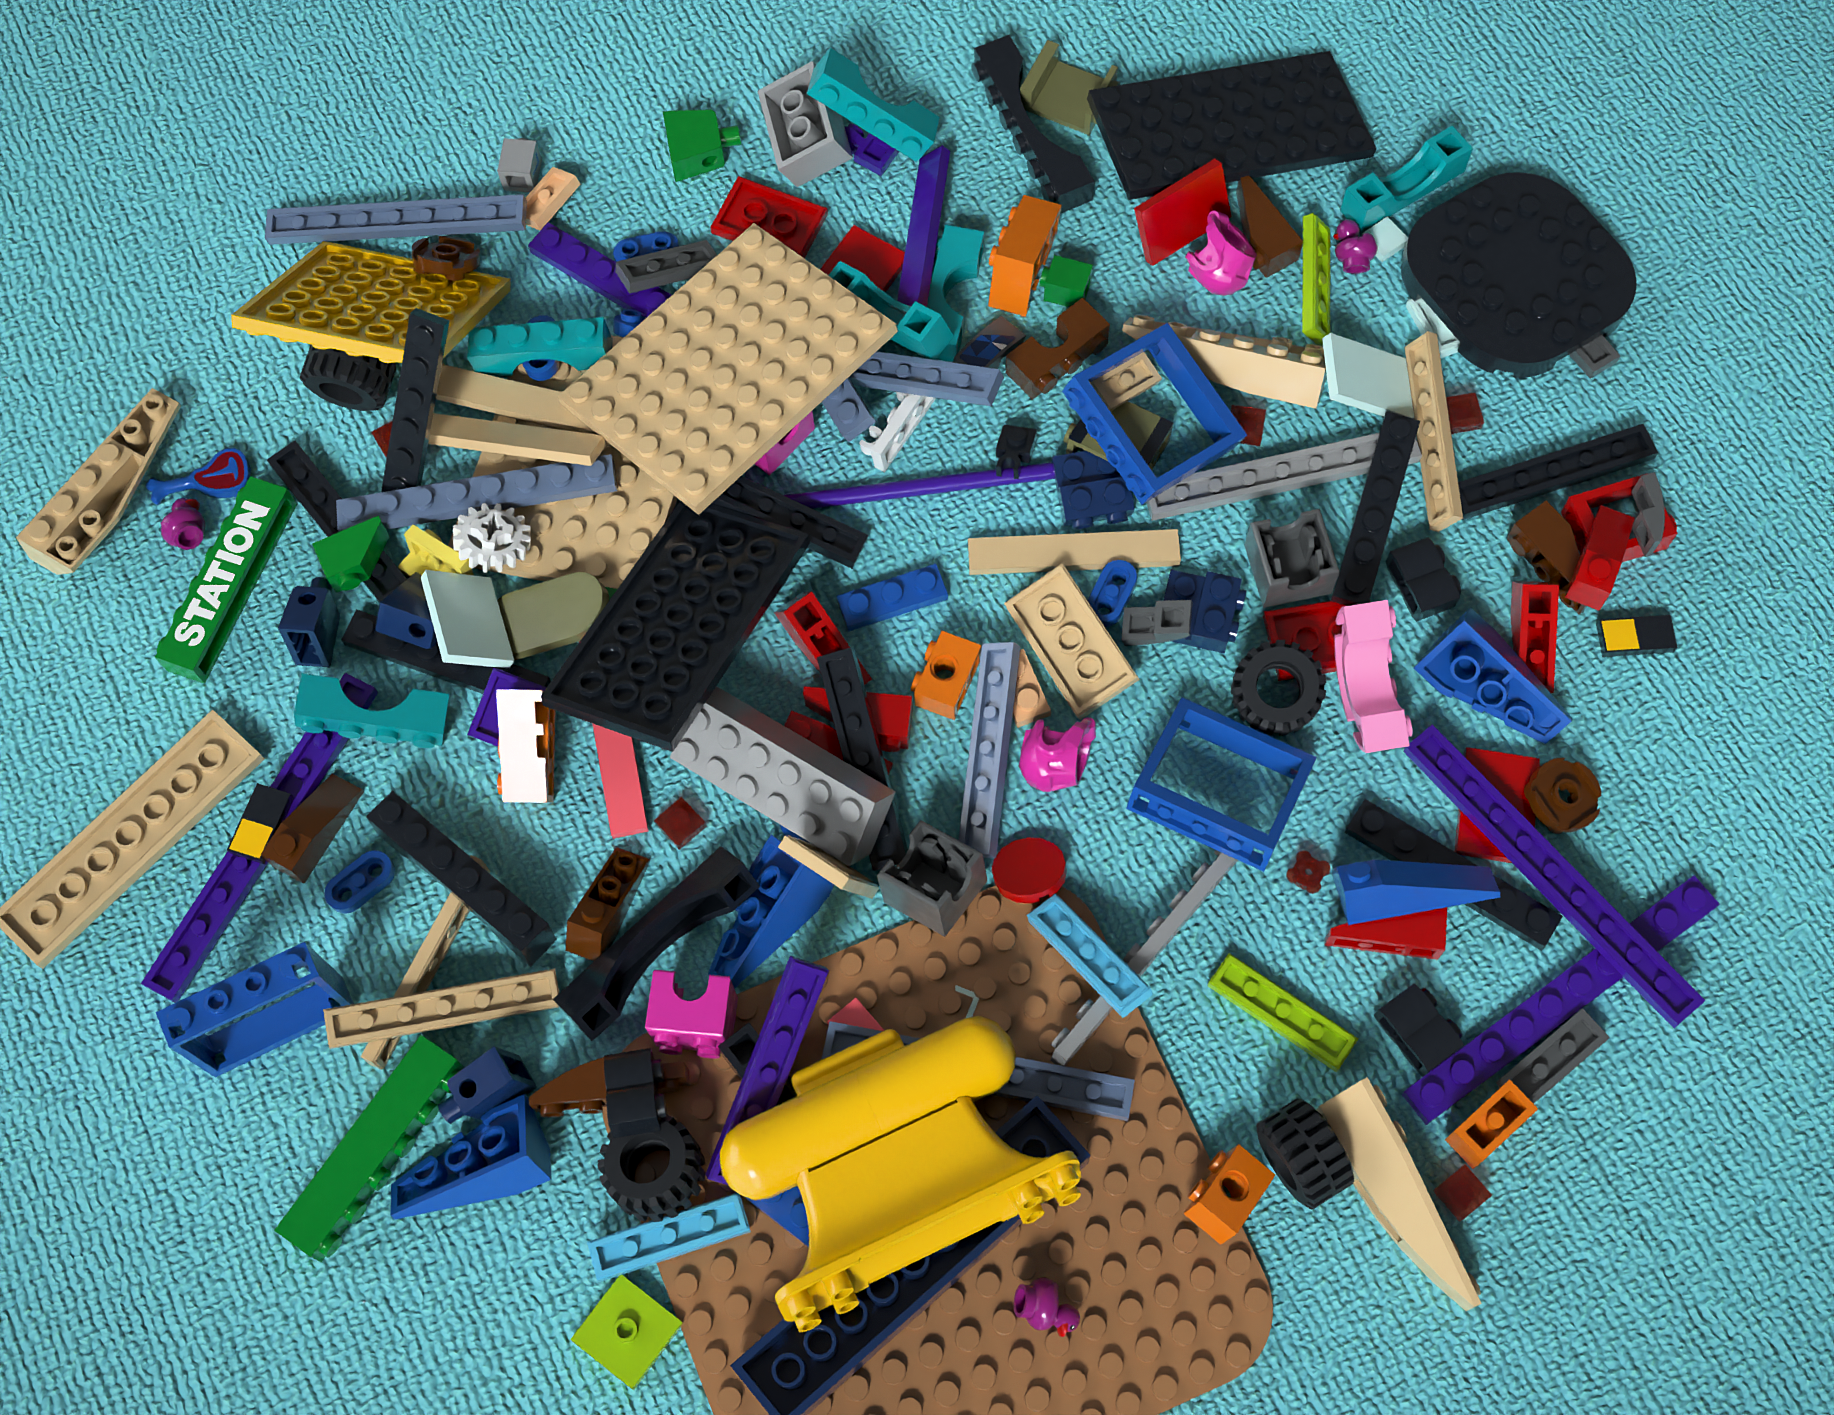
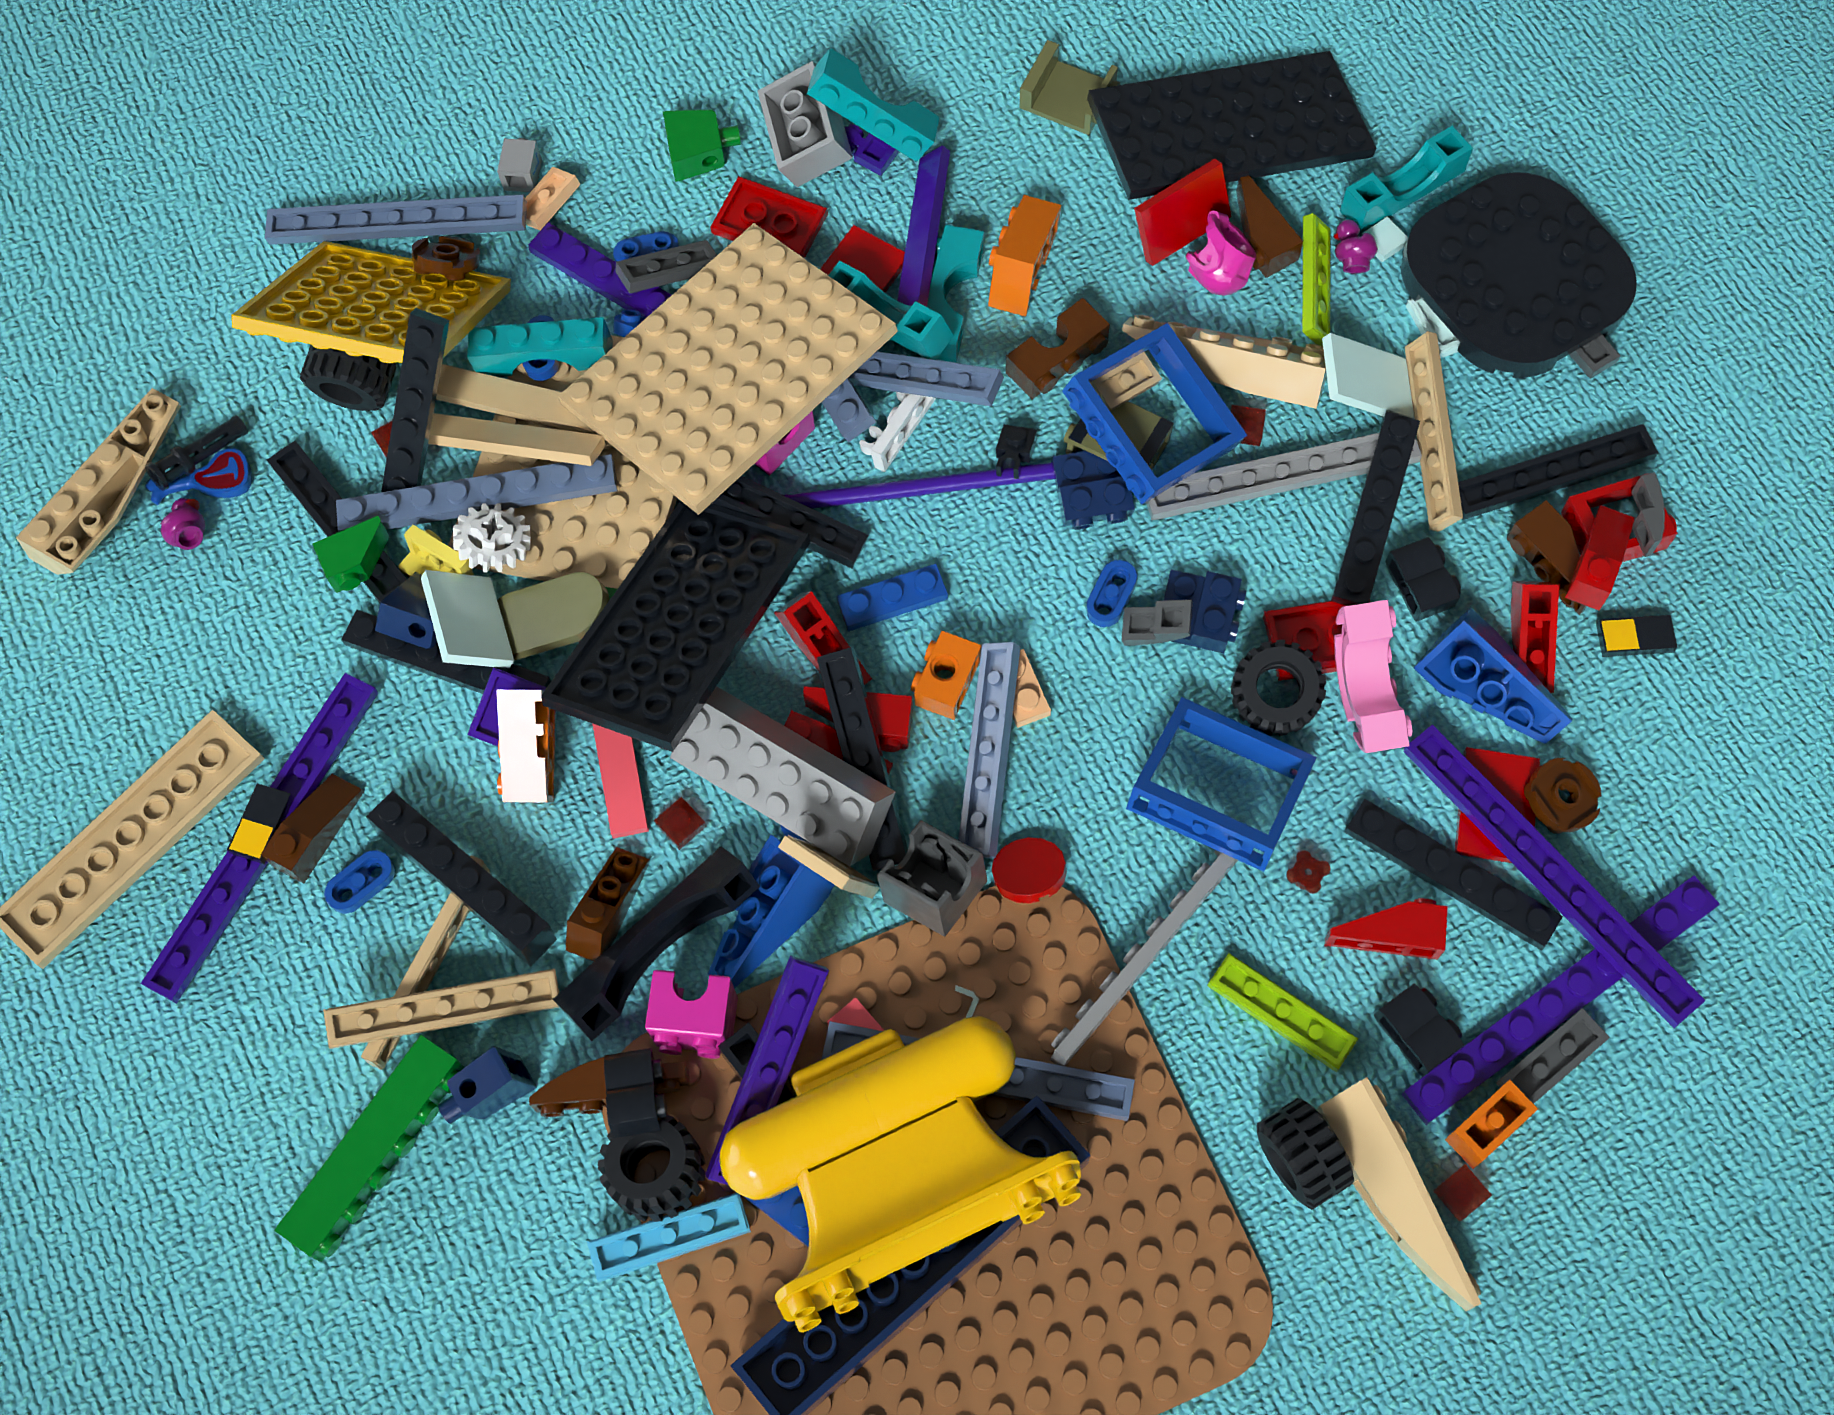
(184, 463): none -> black pin
(192, 1017): blue window -> none
(226, 580): green brick -> none
(311, 624): dark blue torso -> none
(325, 707): teal arch -> none
(488, 1163): blue wedge -> none
(627, 1331): lime plate -> none
(991, 345): slope -> none
(1041, 1307): magenta animal -> none
(1055, 758): dark pink helmet -> none
(1060, 173): black arch -> none
(1066, 281): green brick -> none
(1071, 641): tan tile -> none
(1074, 551): tan tile -> none
(1089, 955): medium azure tile -> none
(1246, 1182): orange brick -> none
(1291, 559): dark grey piece -> none
(1398, 888): blue wedge -> none
(1464, 413): clear red plate -> none

